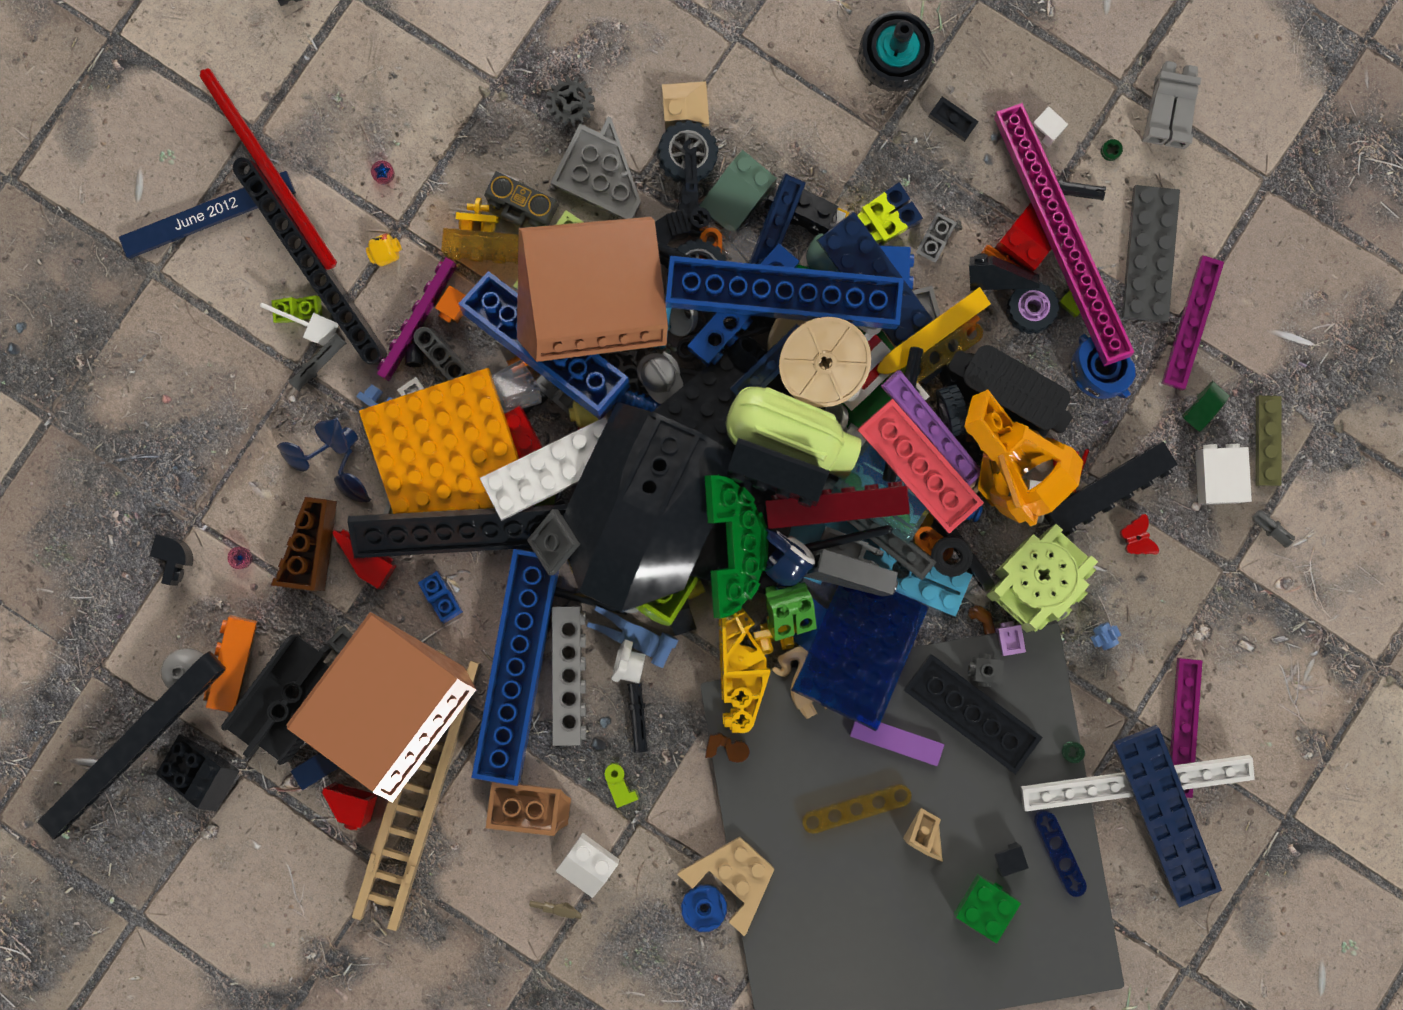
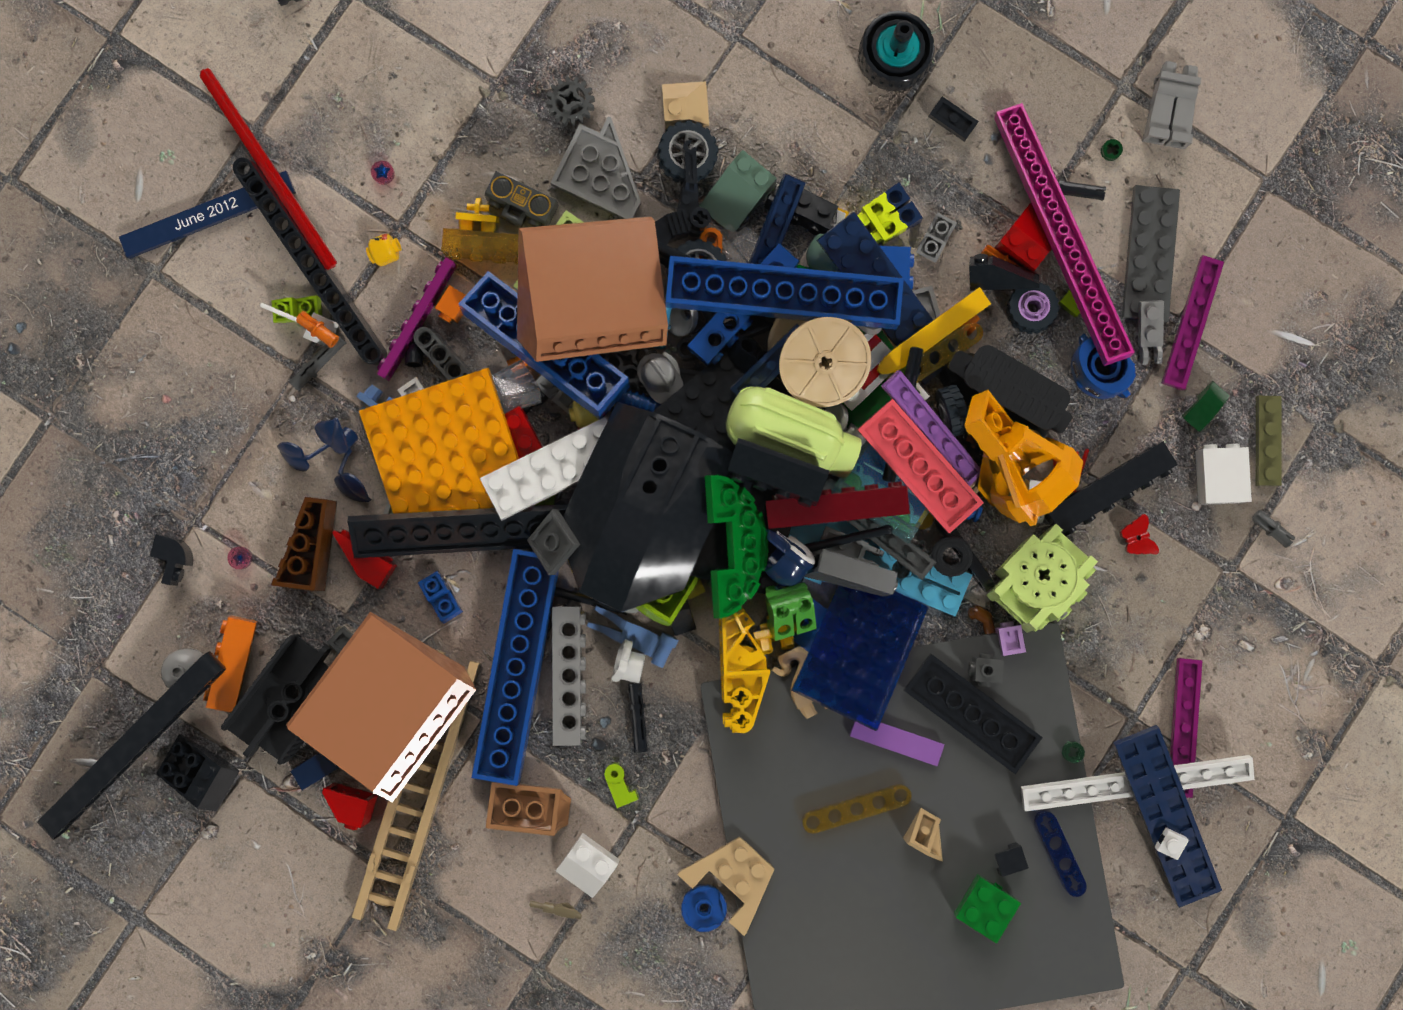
(317, 329): none -> orange axle
(736, 751): reddish brown leg -> none
(930, 540): orange plate -> none
(1050, 125): white panel -> none
(1106, 636): medium blue gear -> none
(1151, 330): none -> light grey hinge
(1171, 843): none -> white plate

